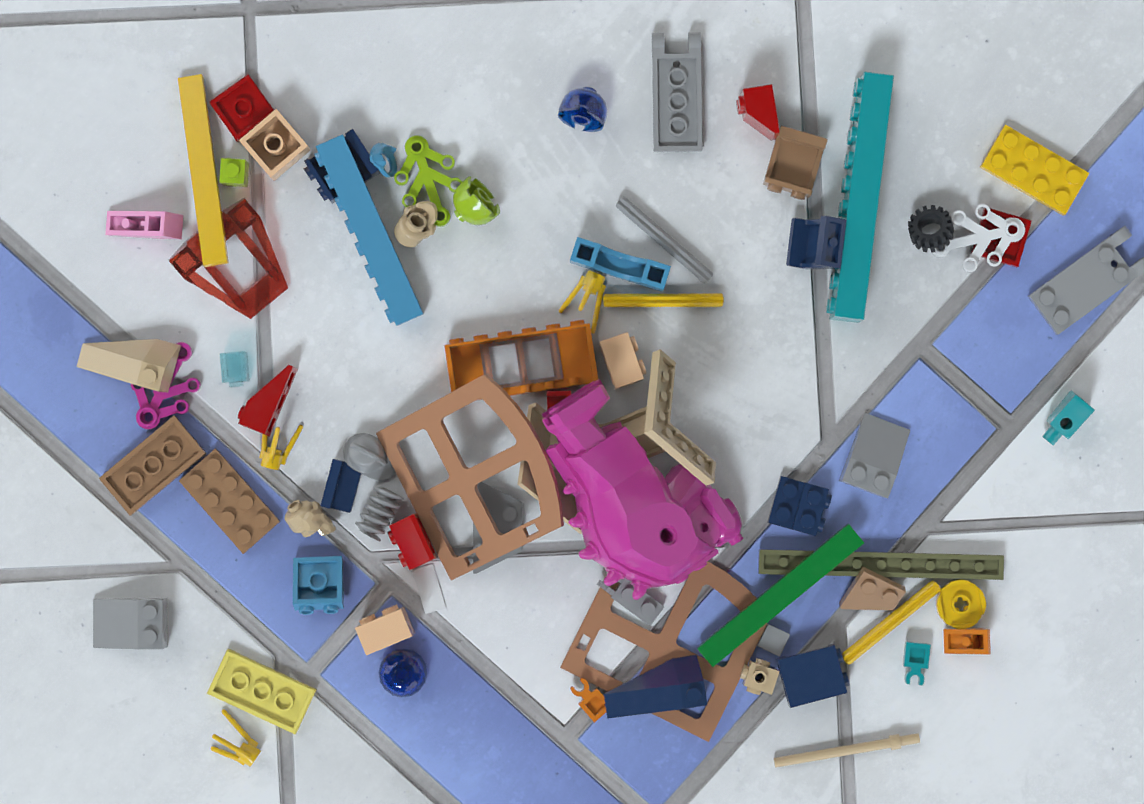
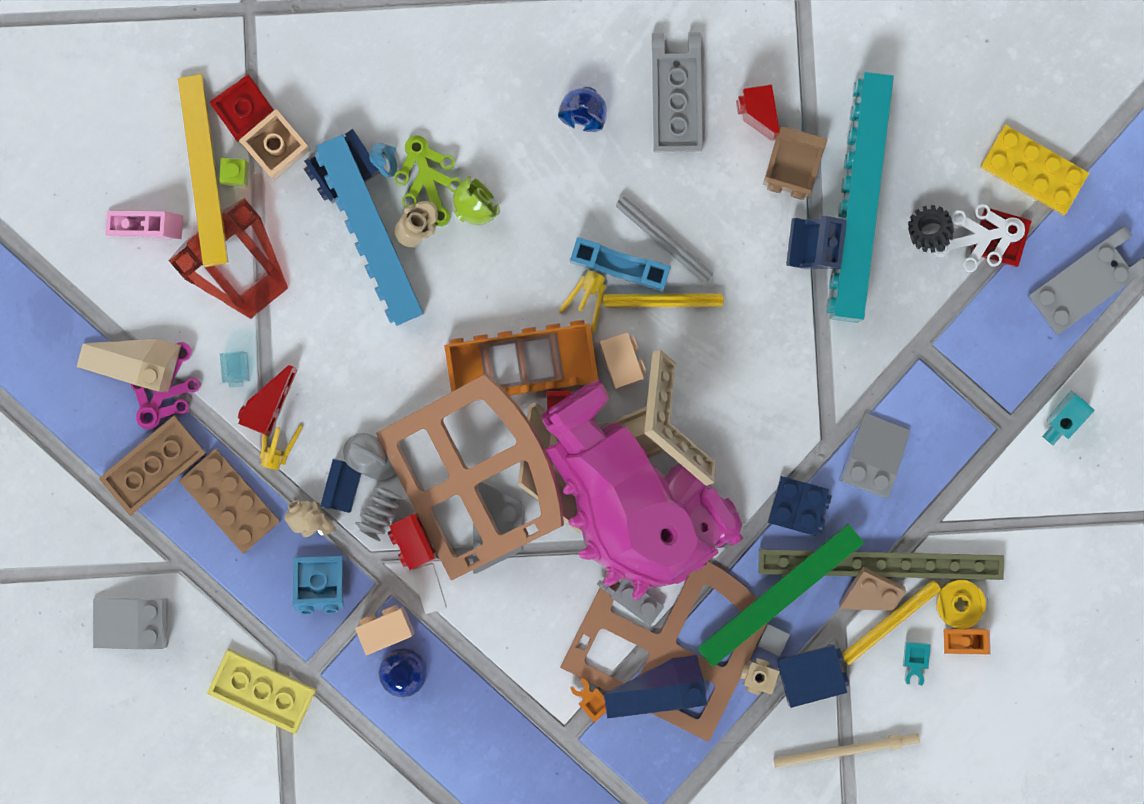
(246, 753): yellow plant -> none

